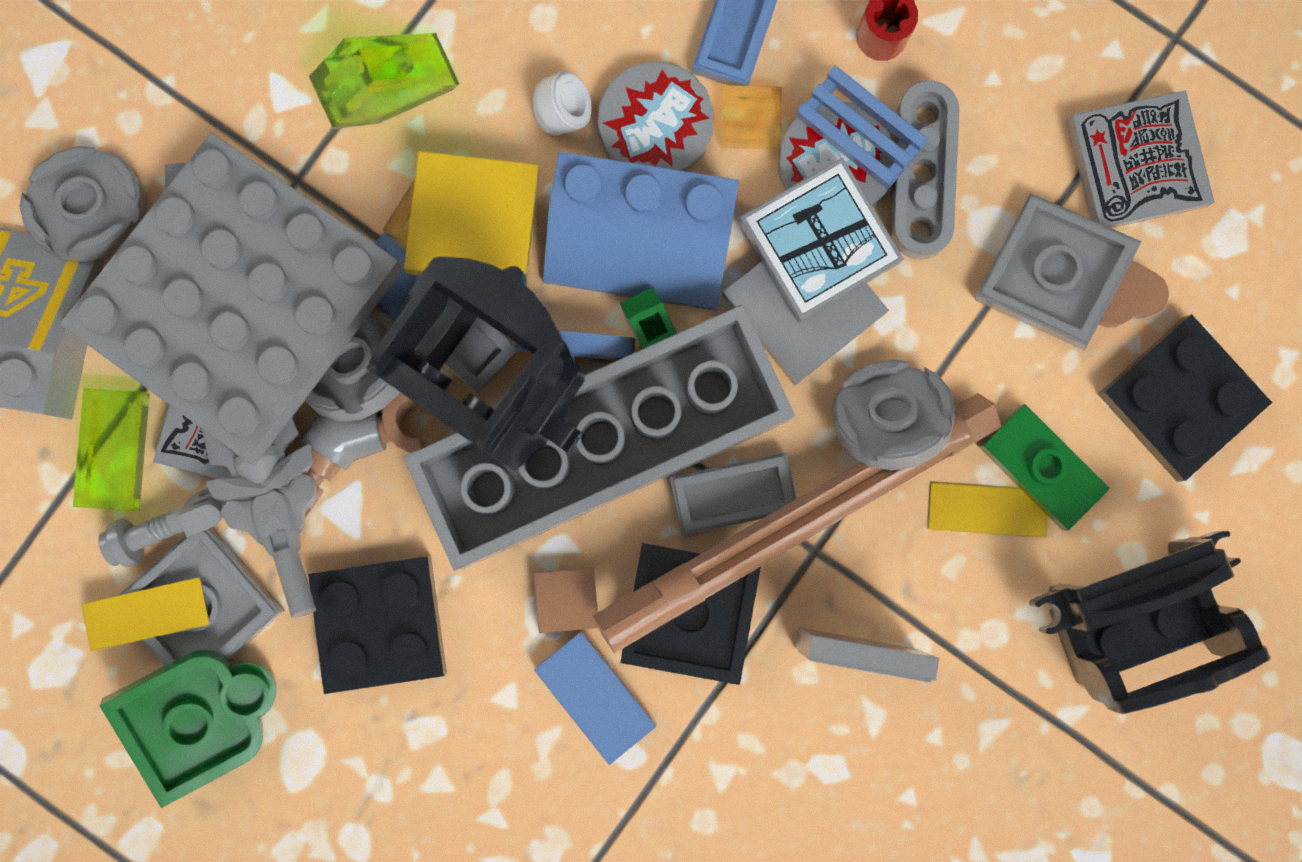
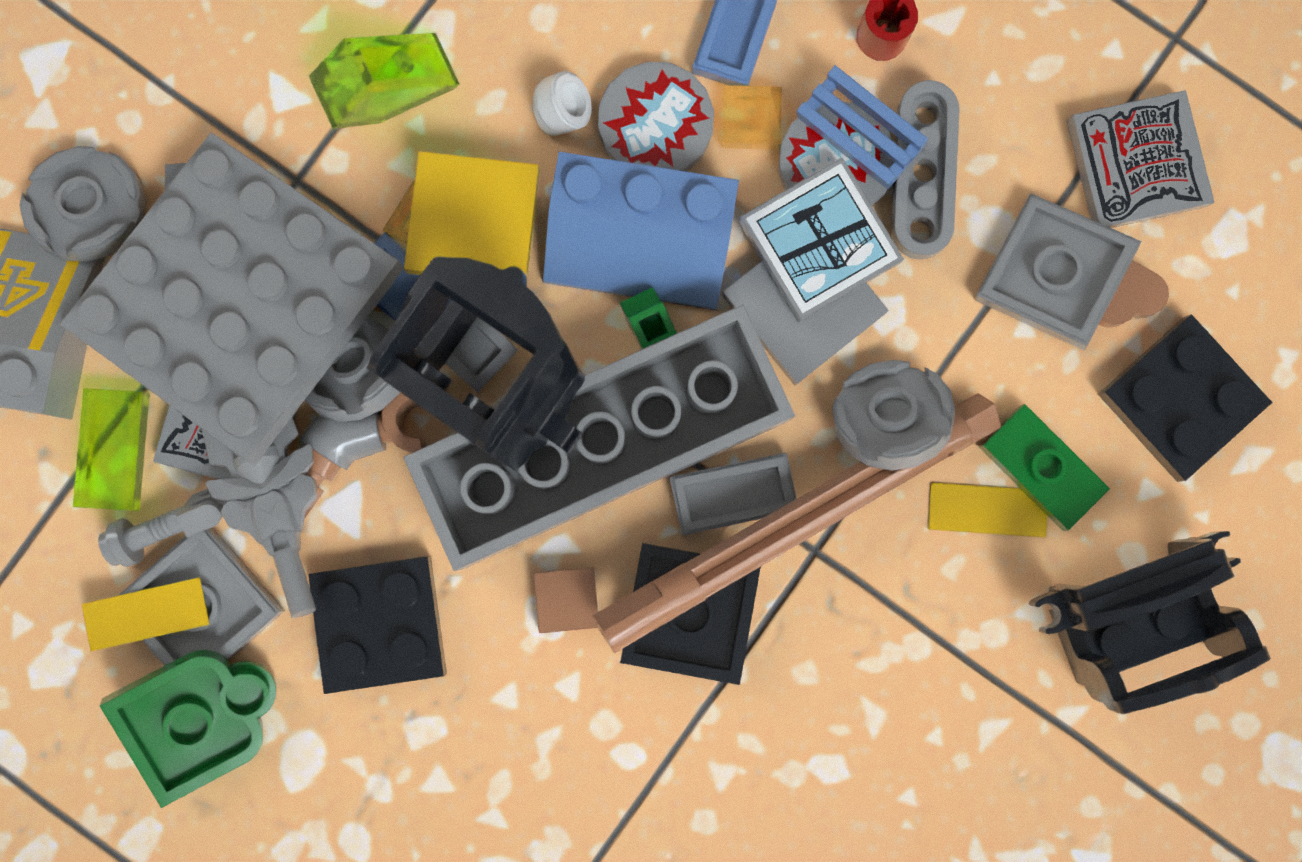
(595, 697): medium blue tile -> none
(596, 345): medium blue tile -> none
(866, 655): light grey tile -> none

